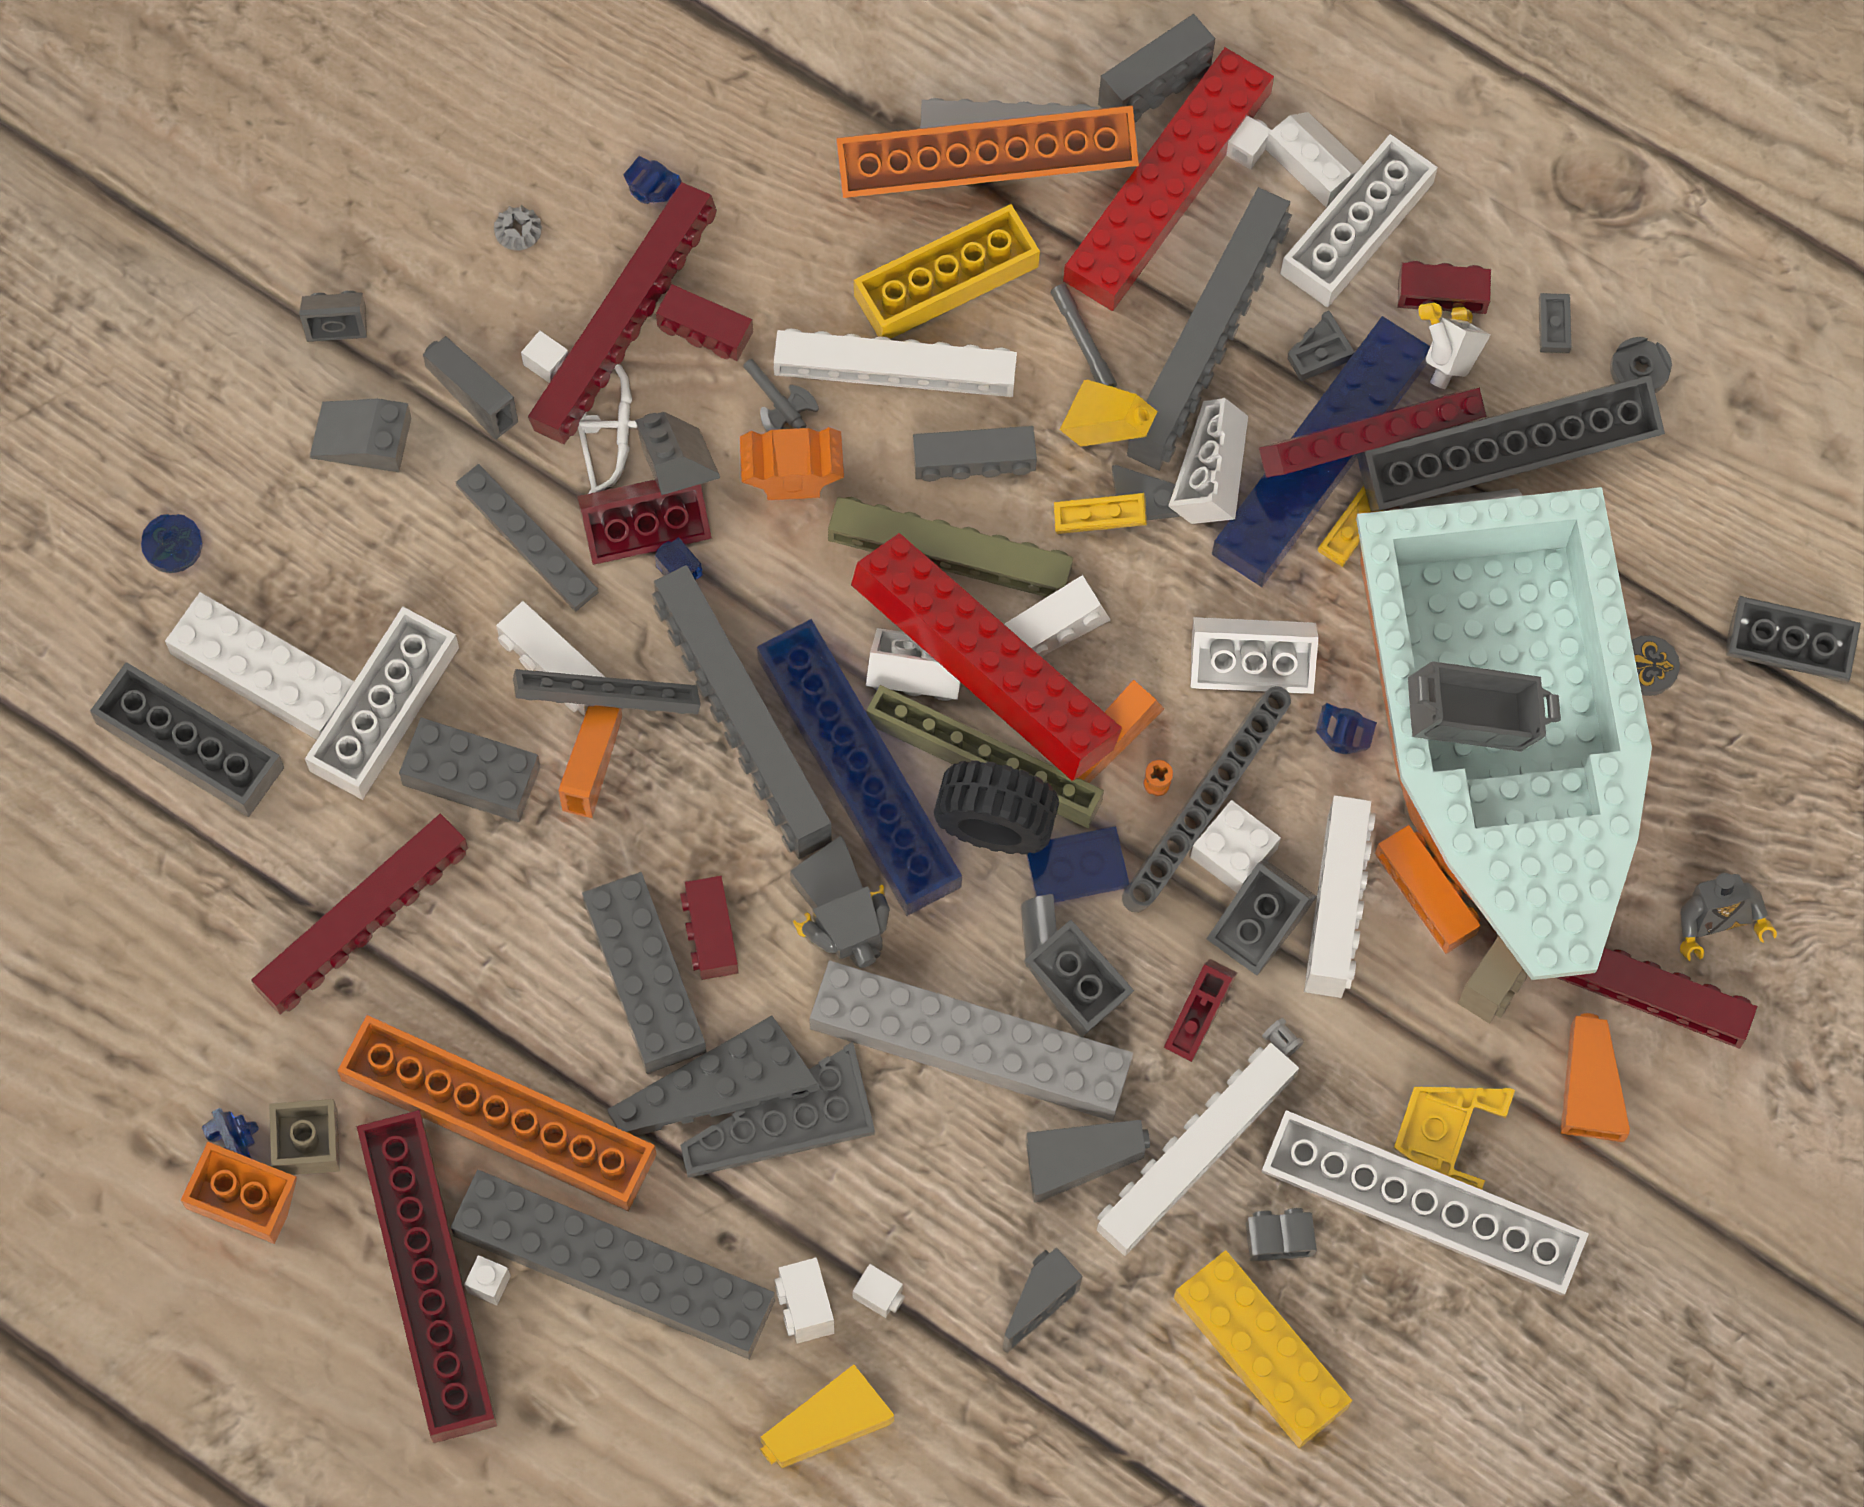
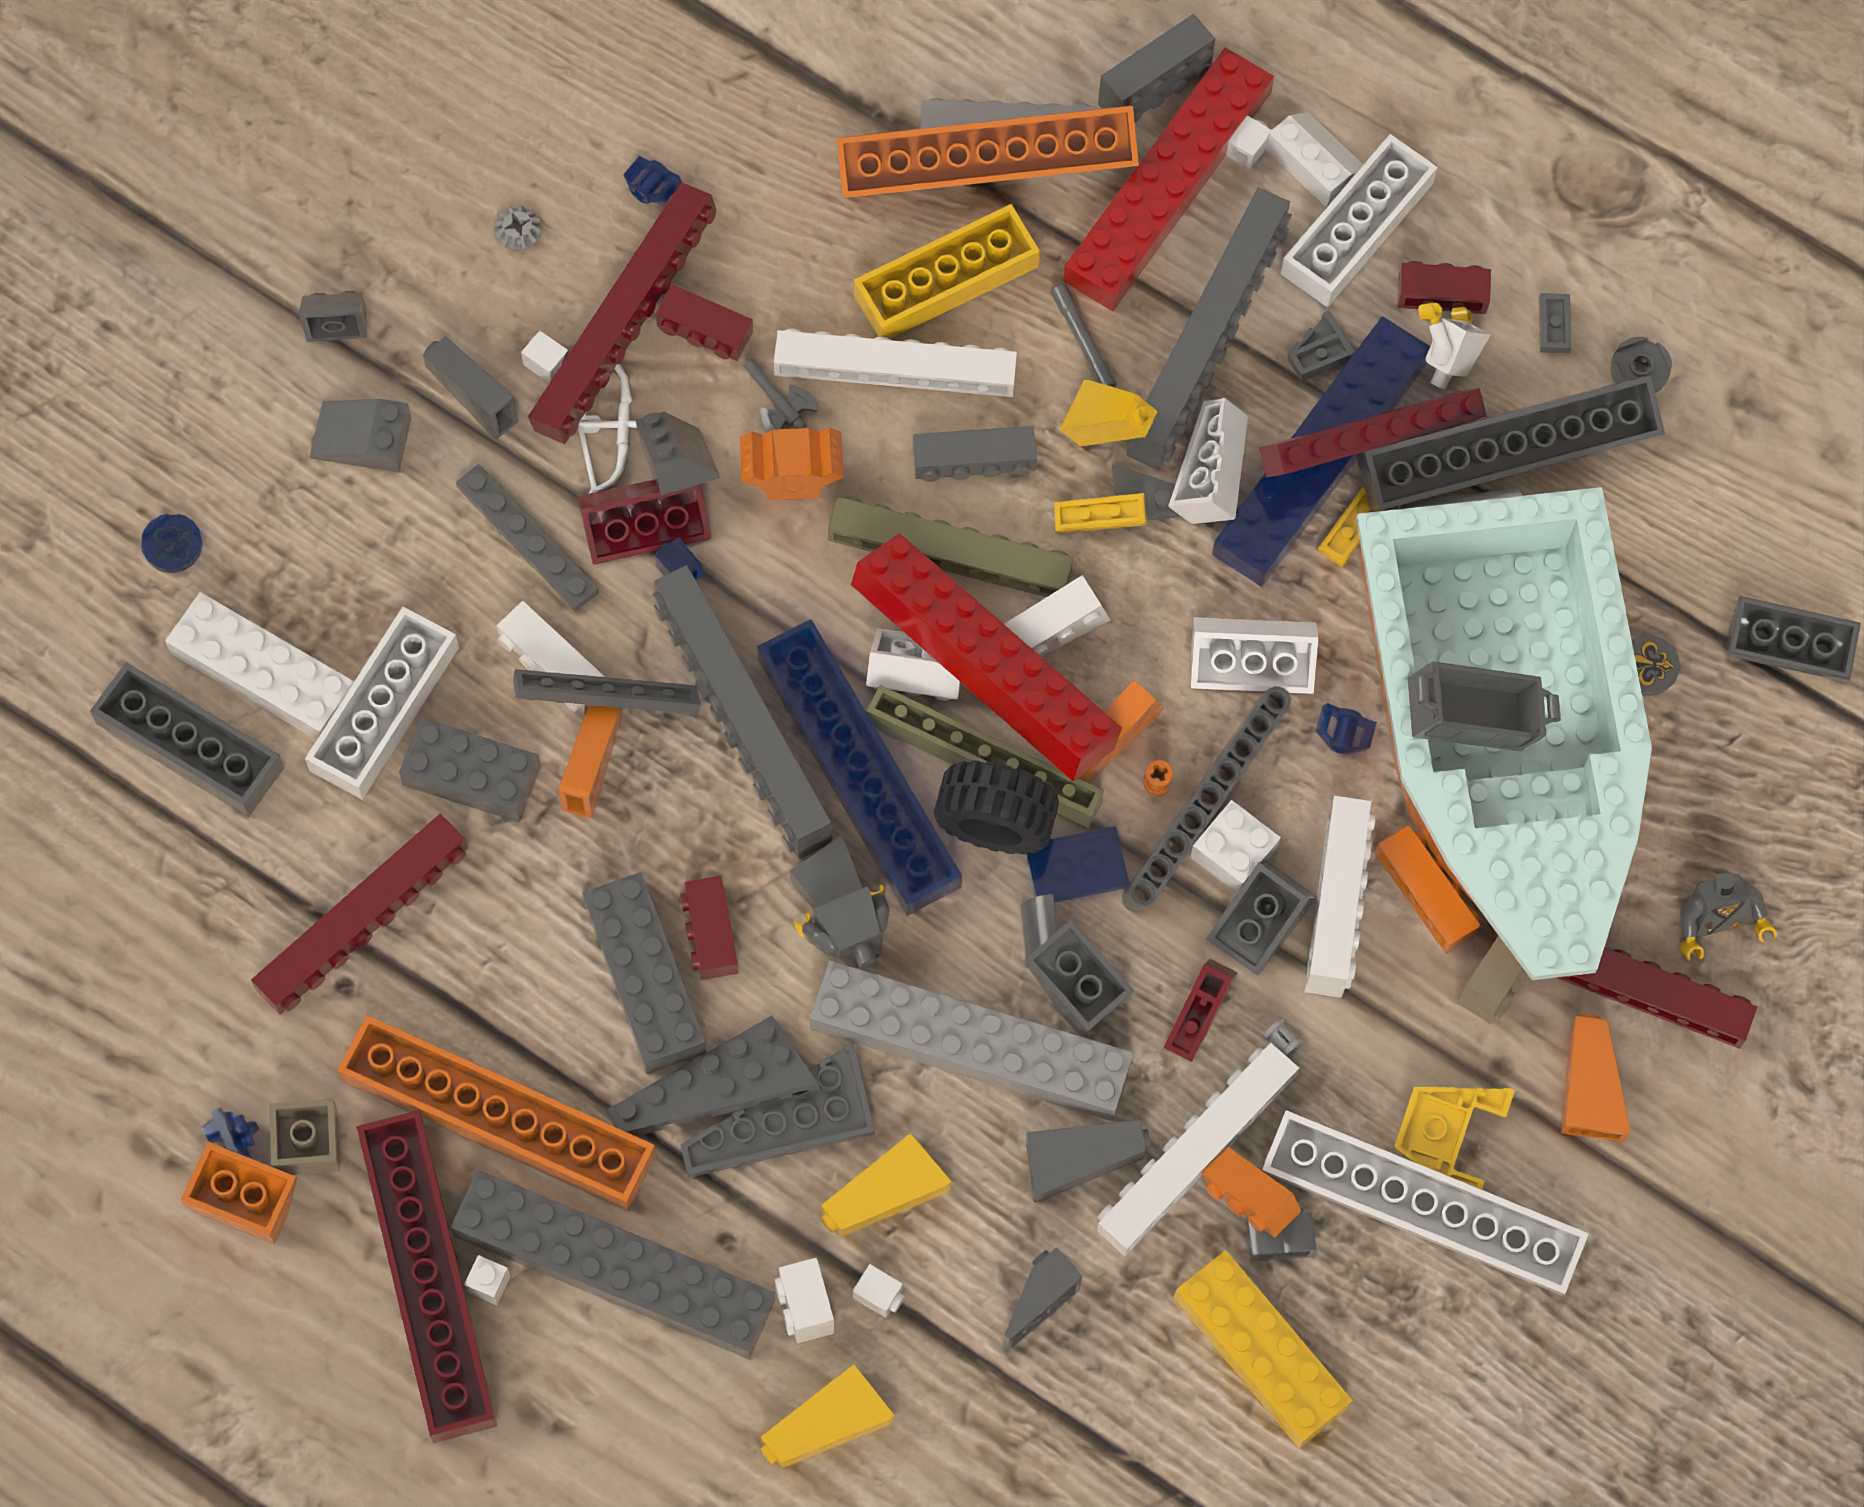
(887, 1187): none -> yellow slope
(1250, 1192): none -> orange brick

